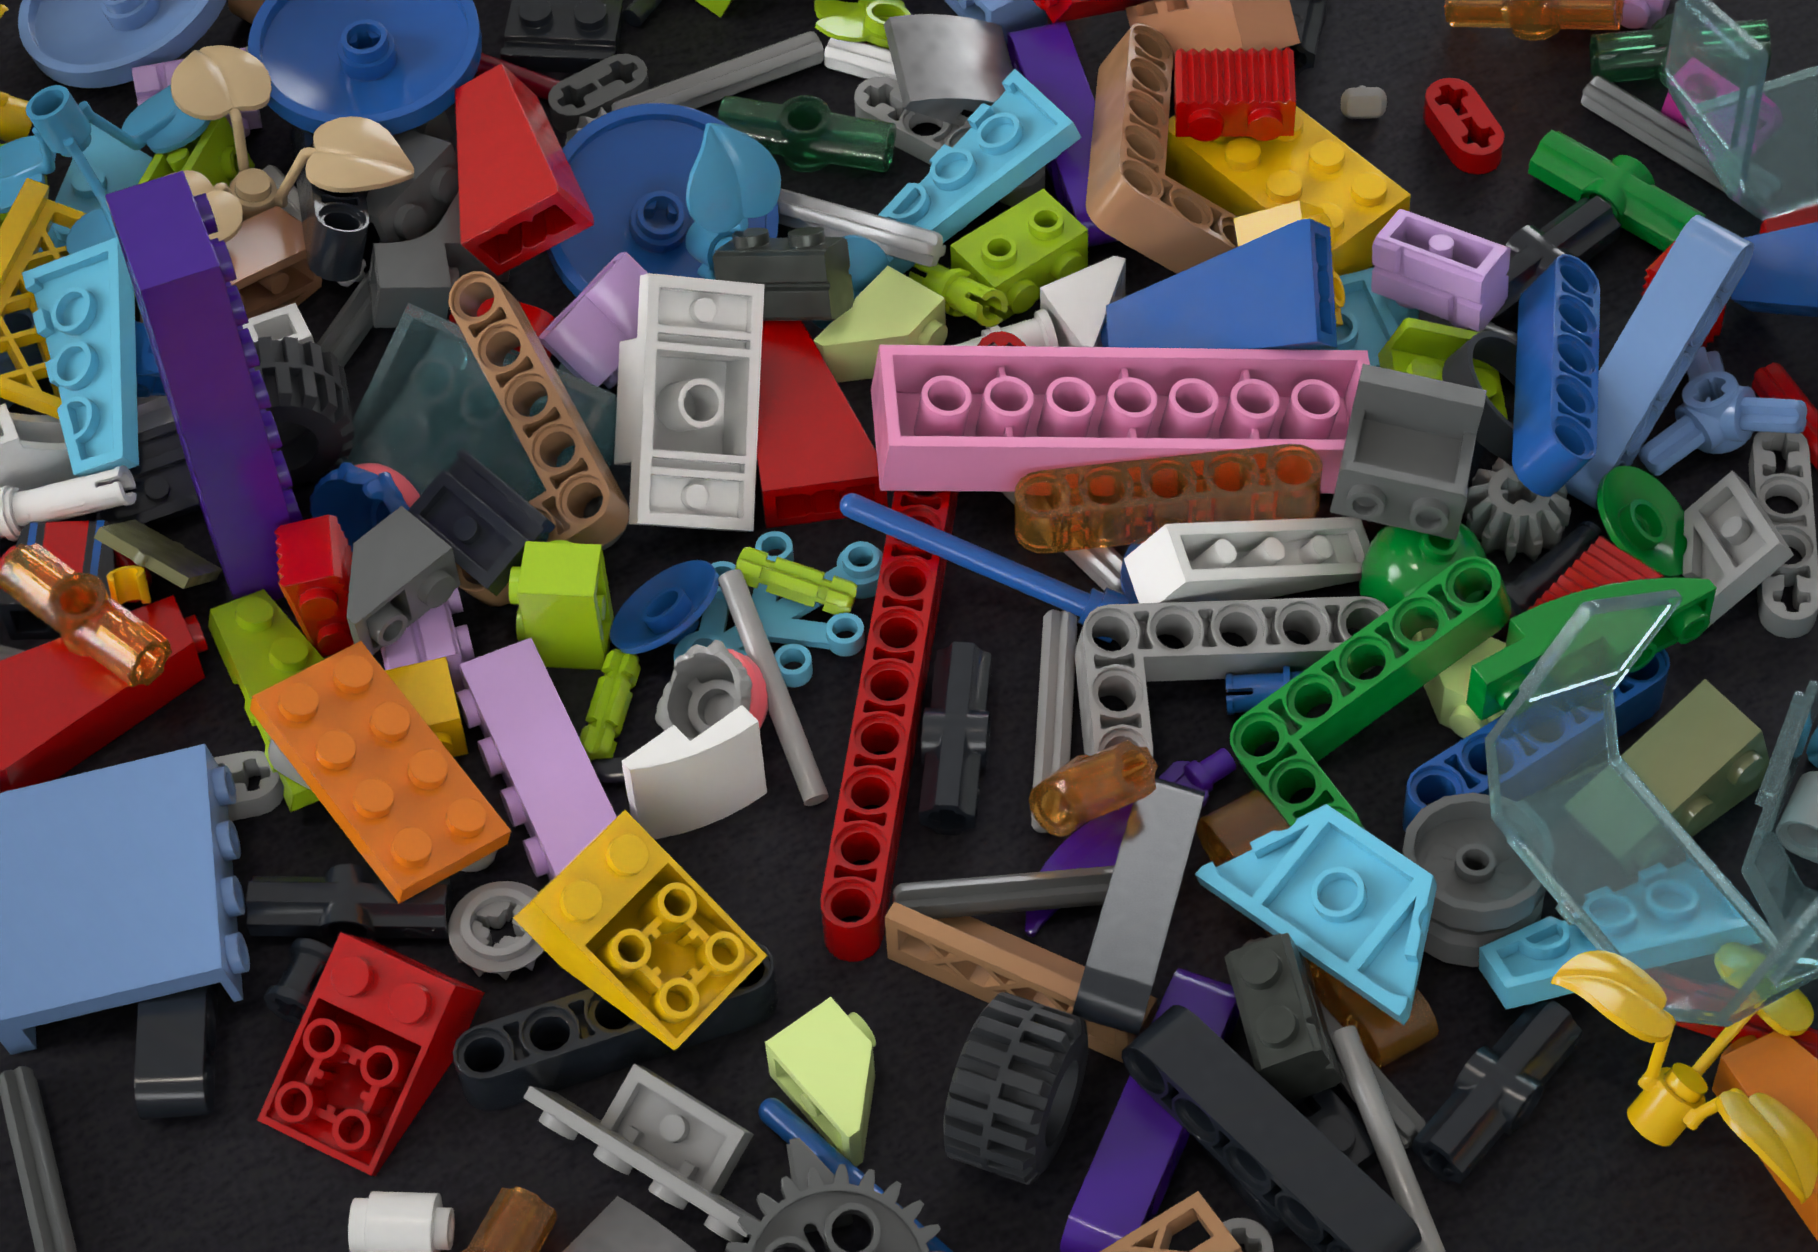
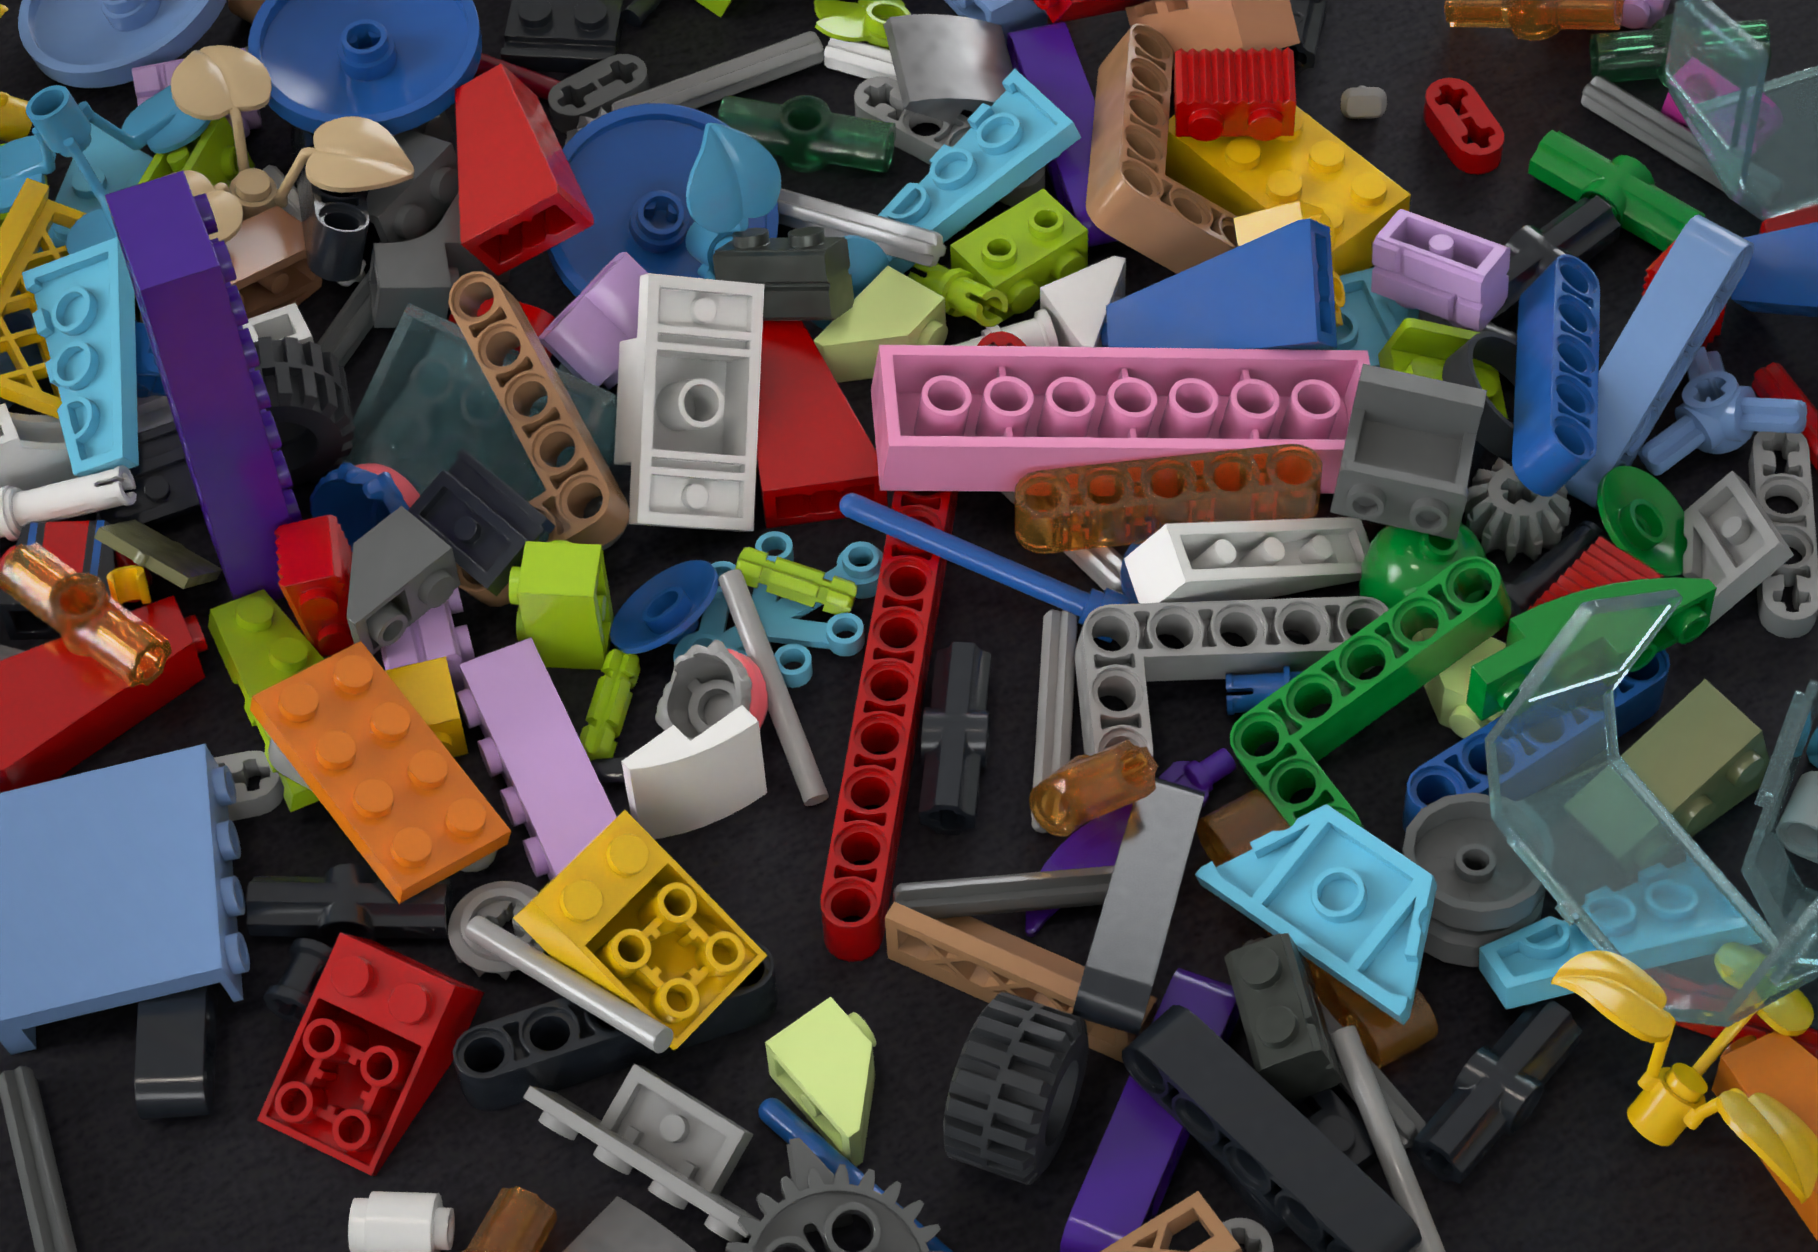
(569, 984): none -> light grey bar

